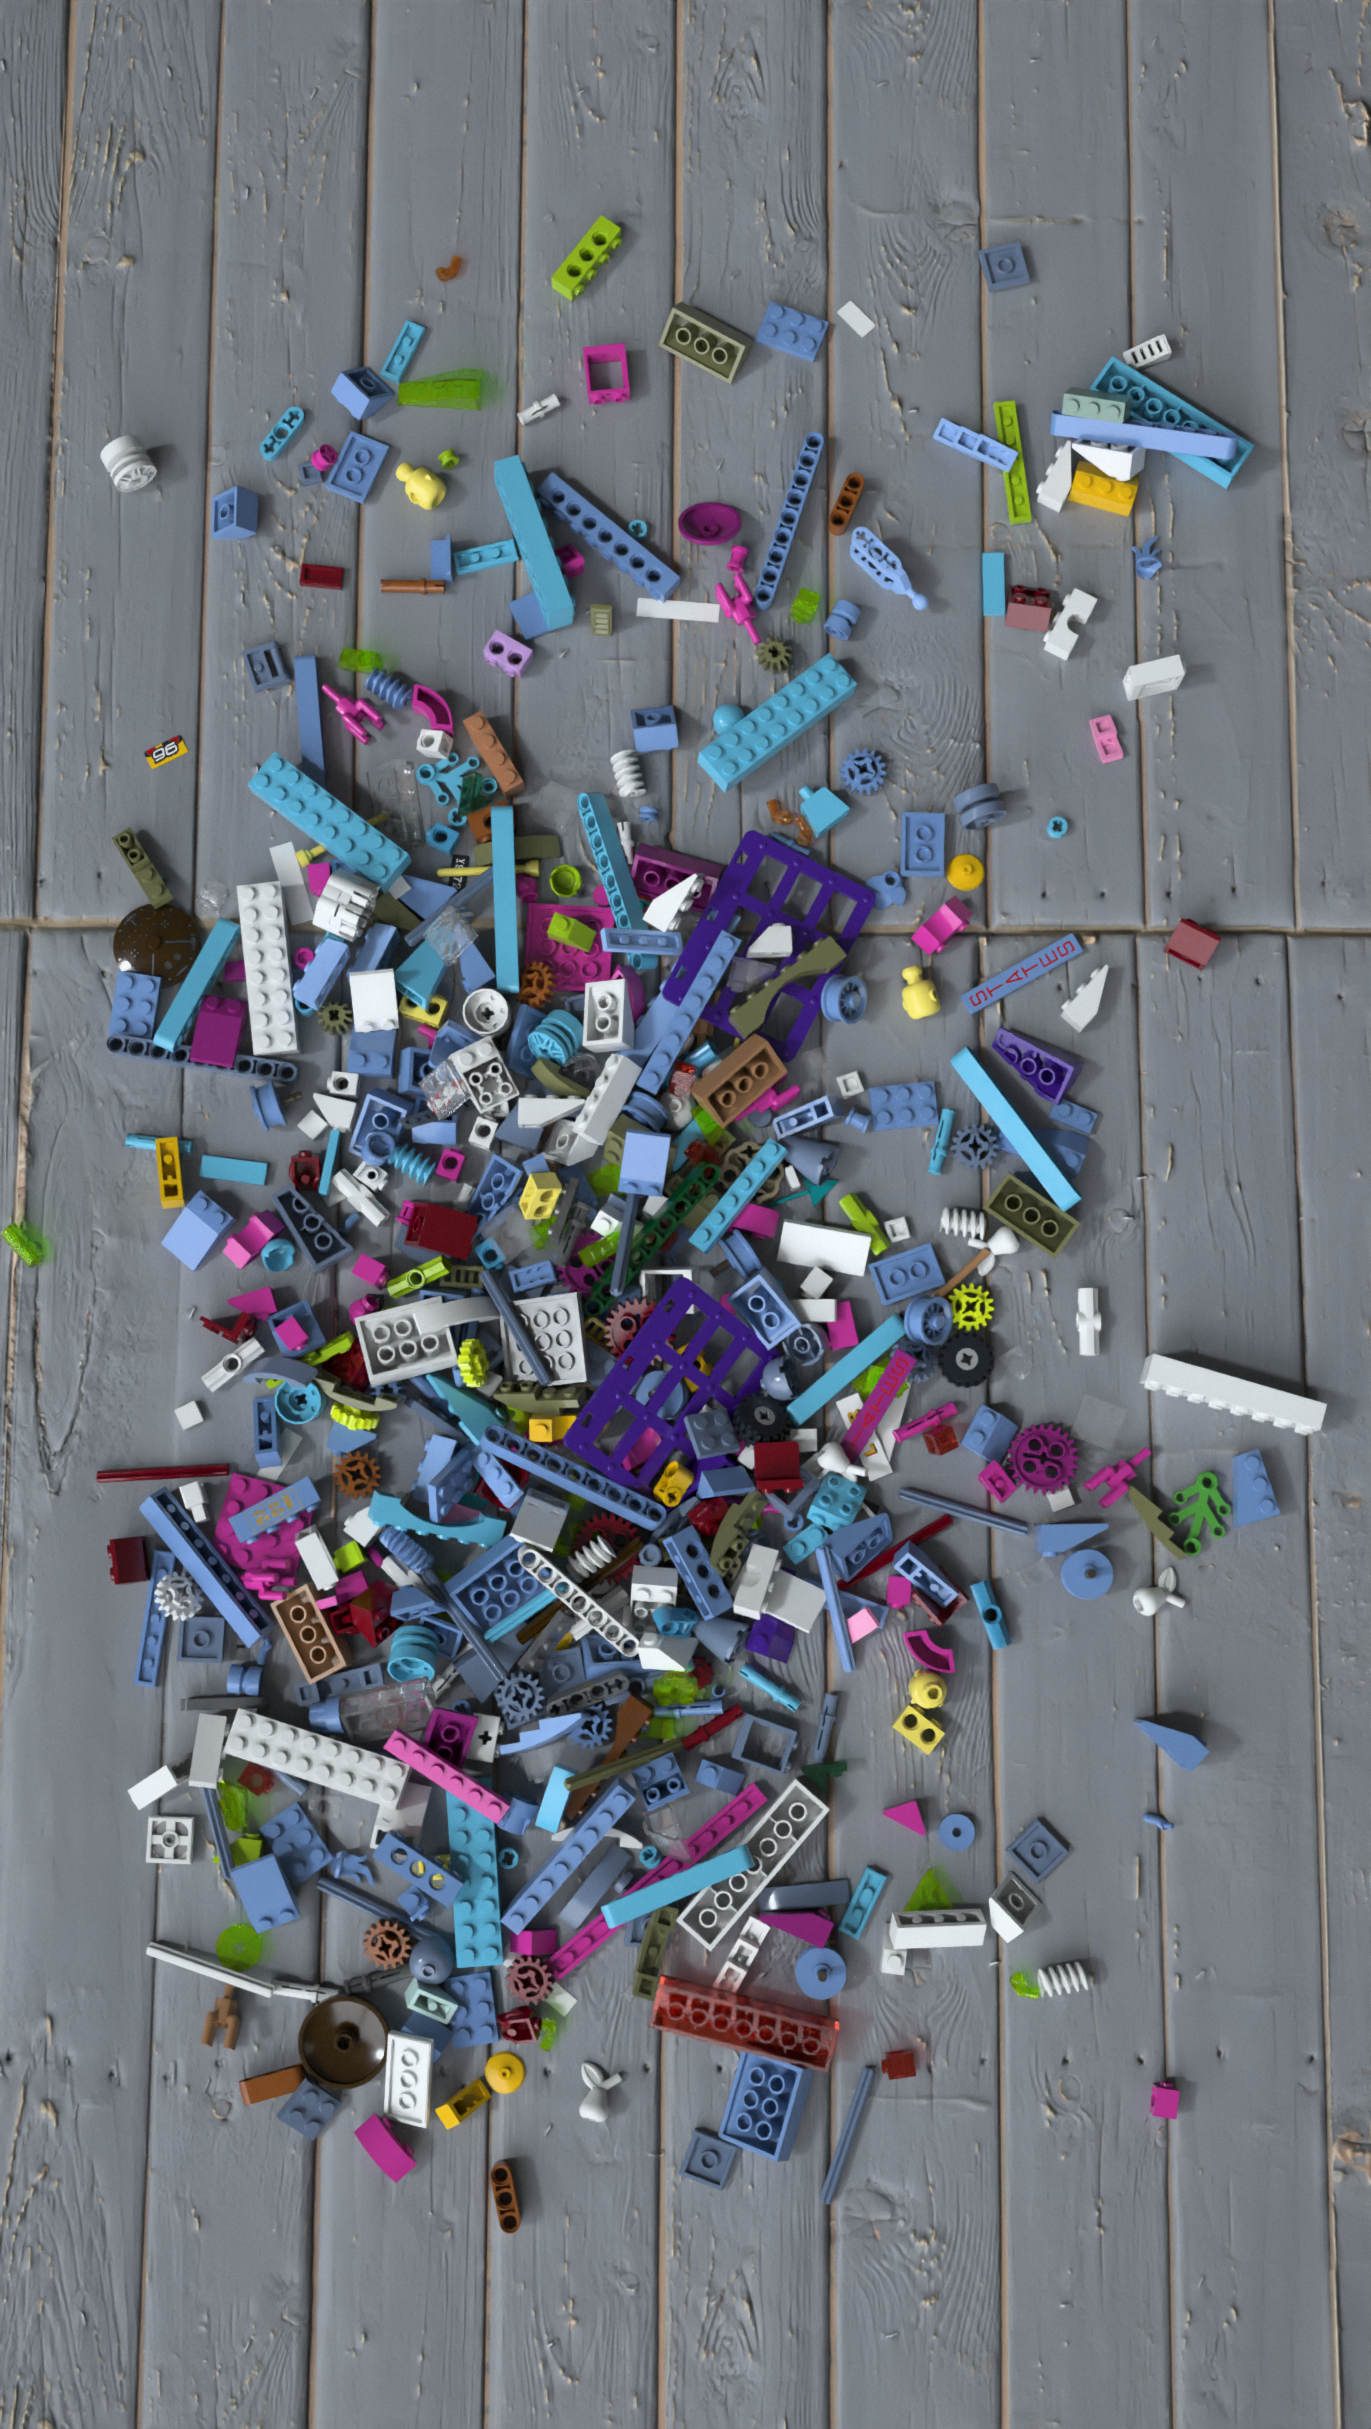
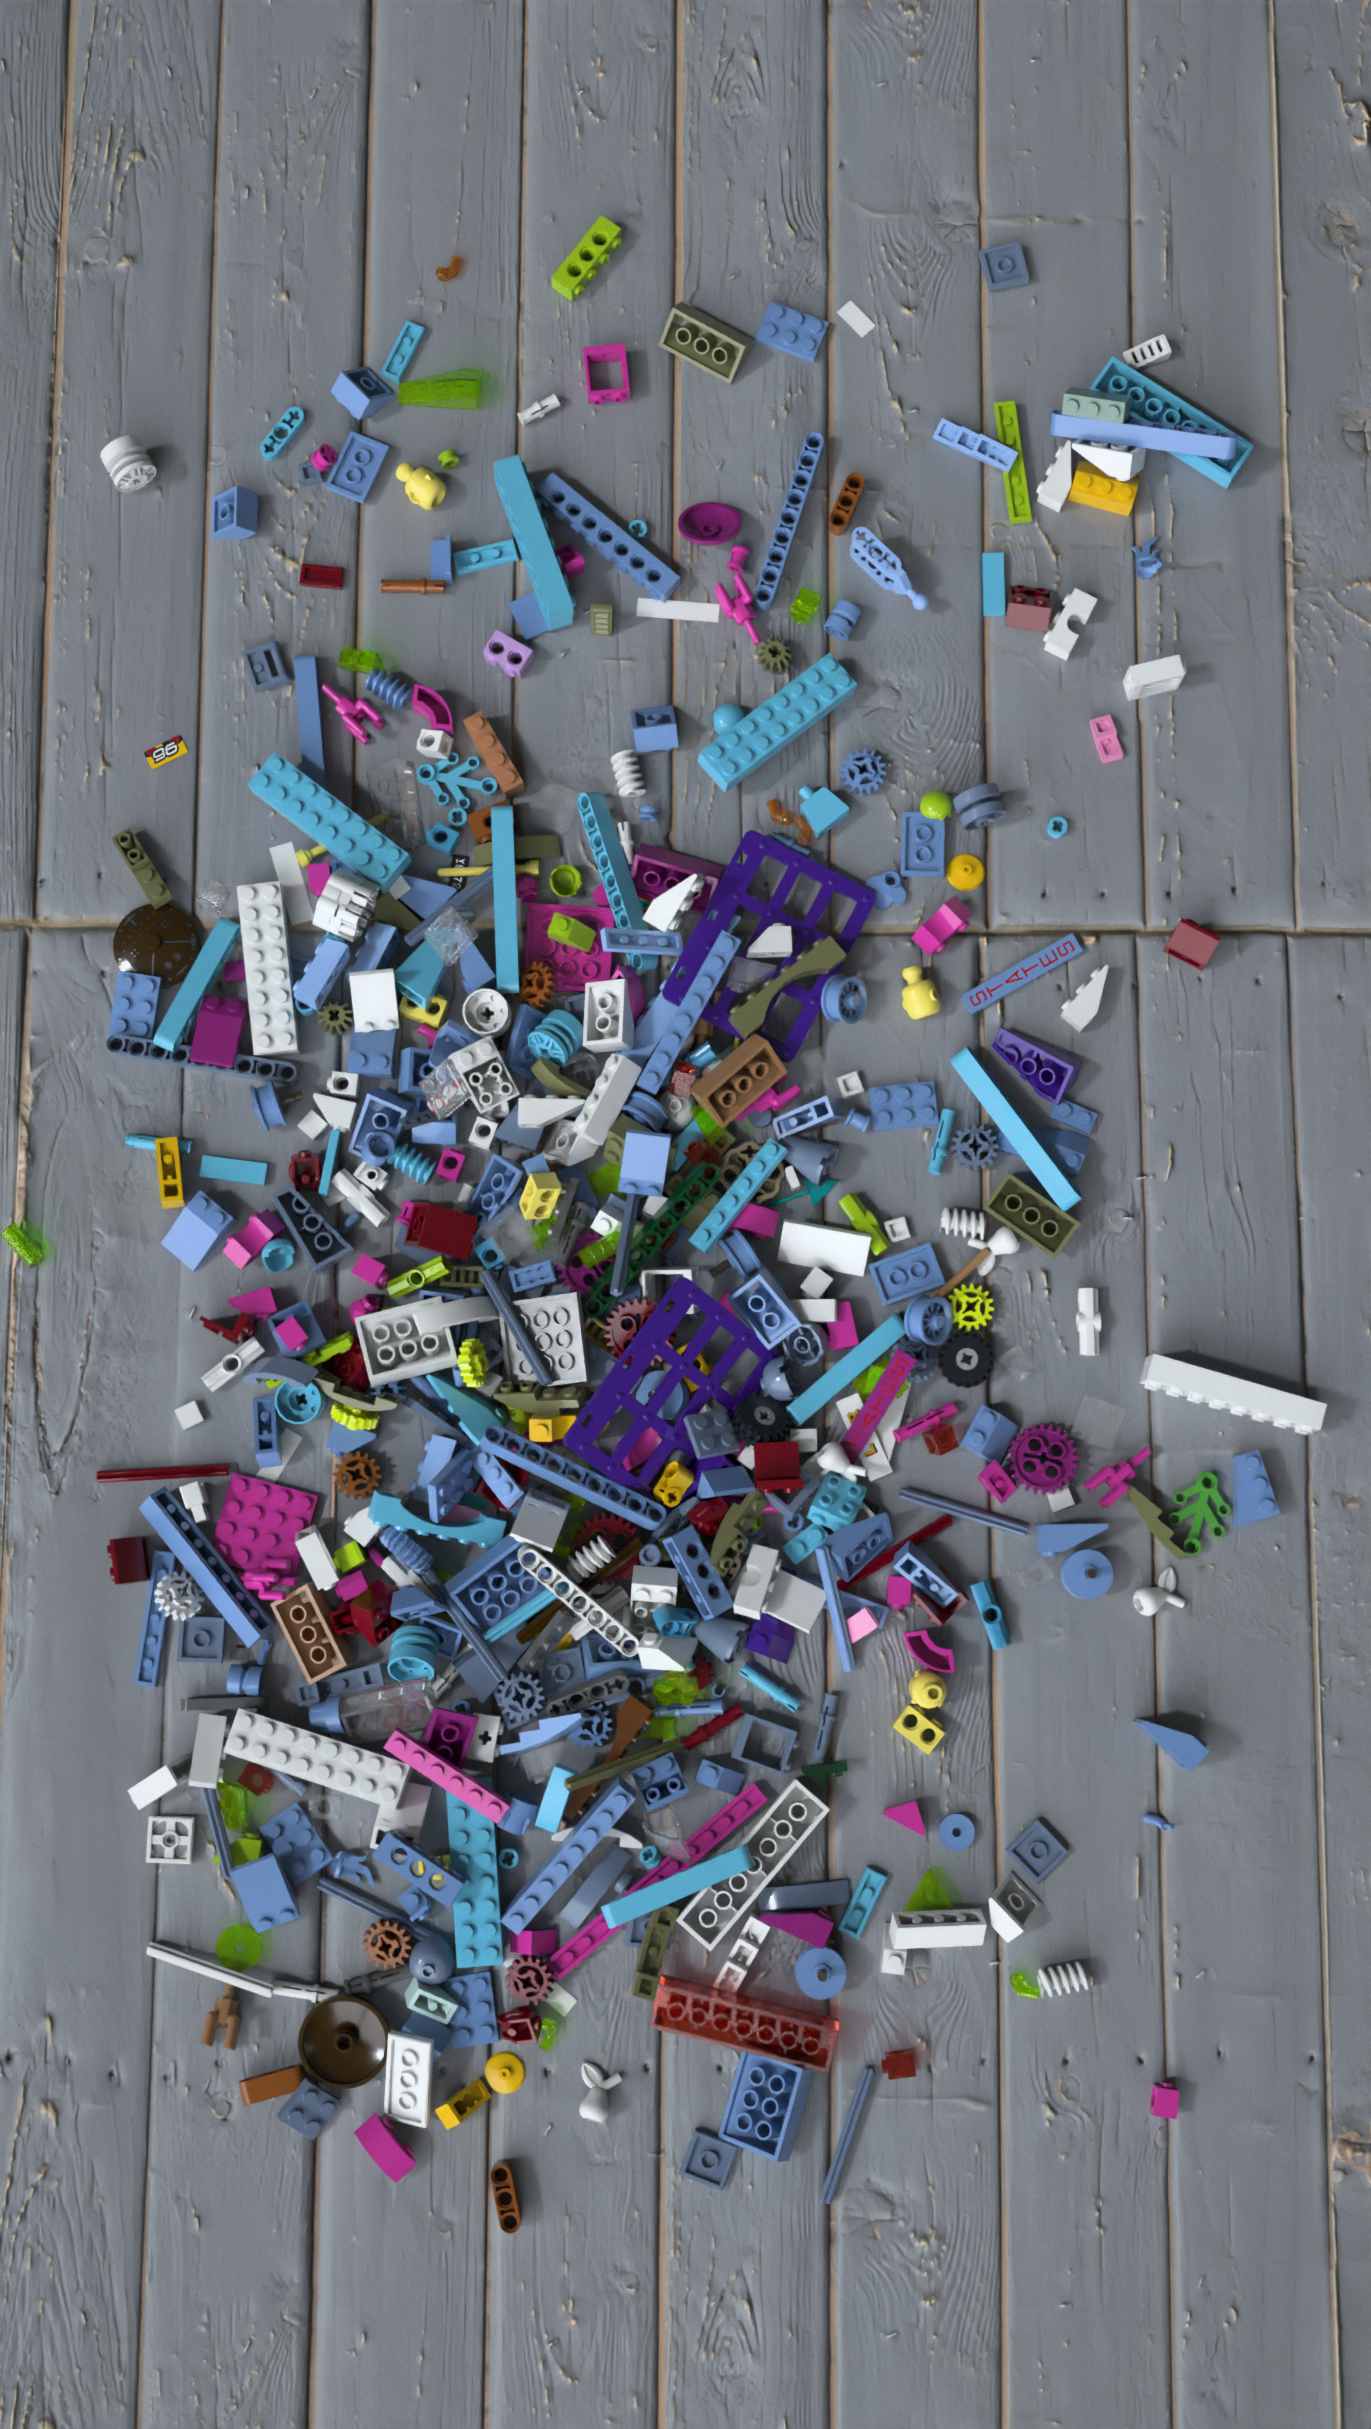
(276, 1509): medium blue brick -> none
(303, 956): dark pink tile -> none
(331, 1601): dark pink tile -> none
(470, 795): clear green slope -> none
(936, 805): none -> lime hair

